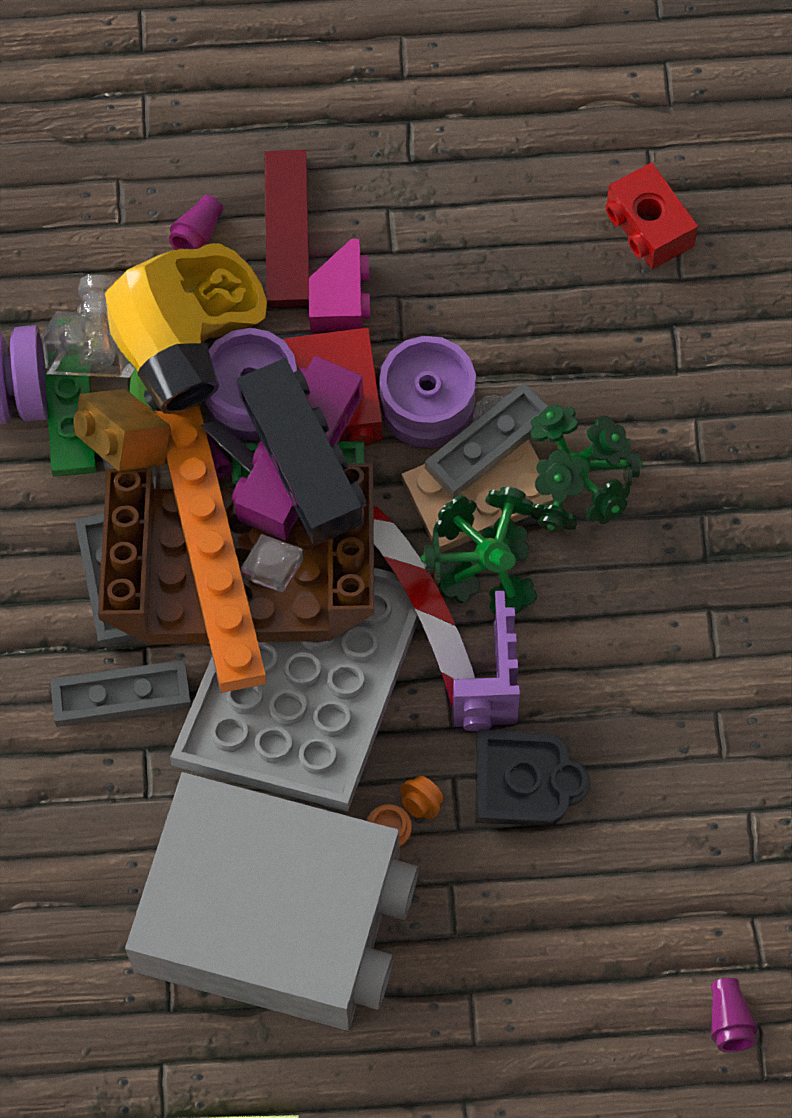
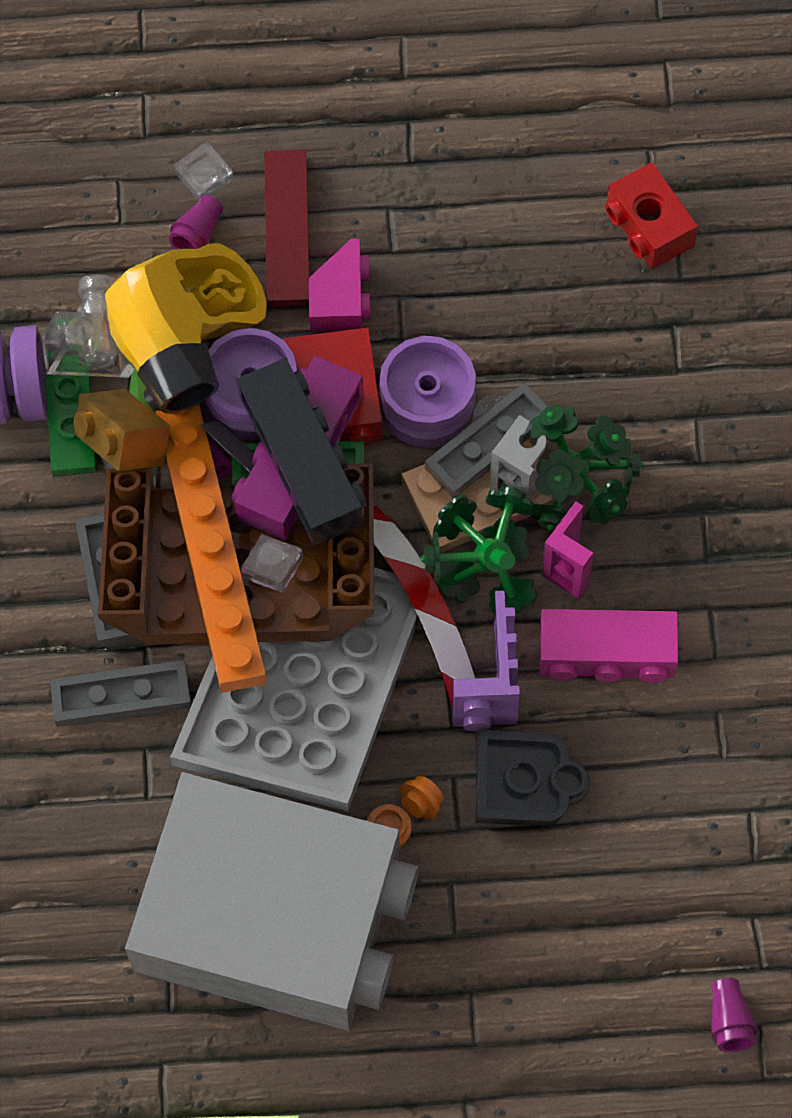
(203, 171): none -> clear plate
(514, 464): none -> light grey hinge
(565, 560): none -> dark pink panel
(608, 644): none -> dark pink brick

